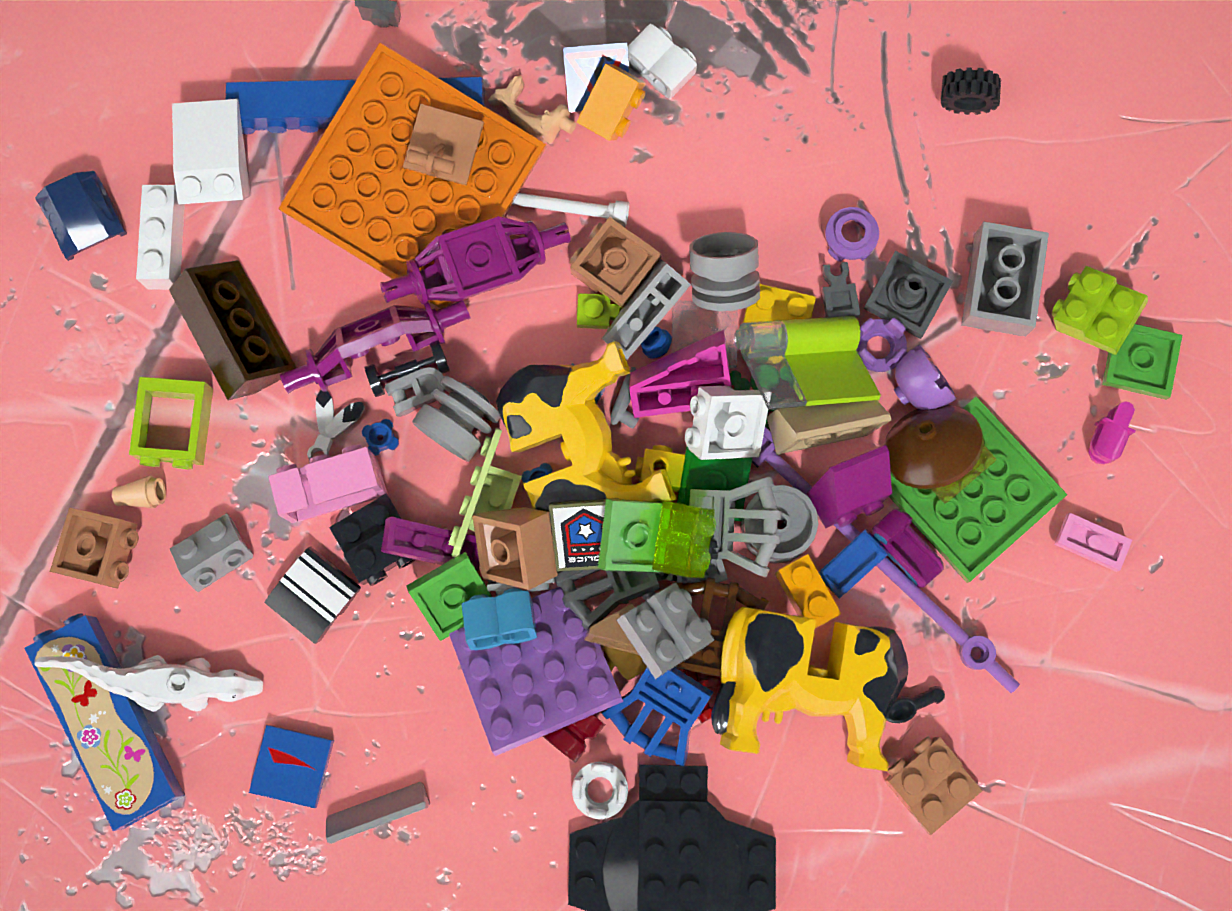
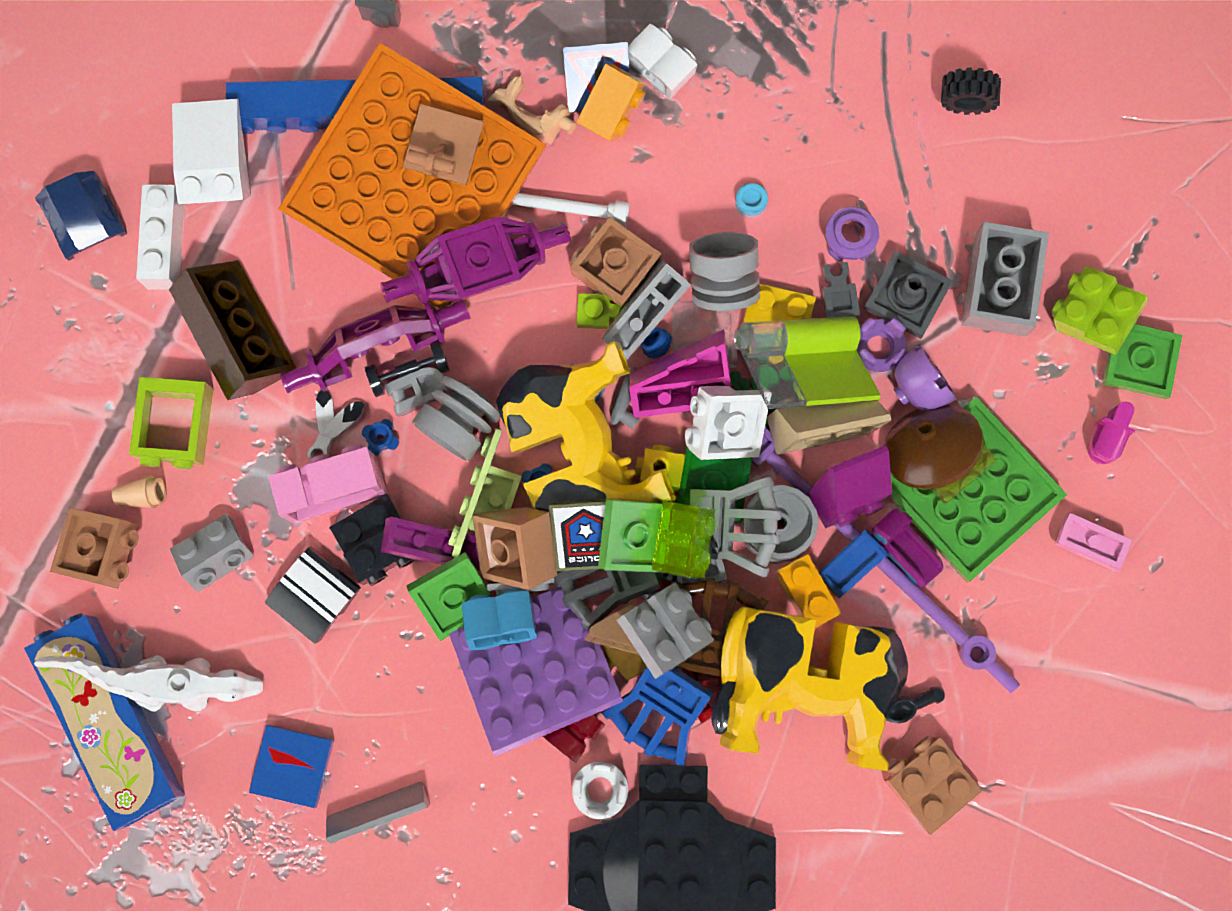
(751, 199): none -> medium azure tile

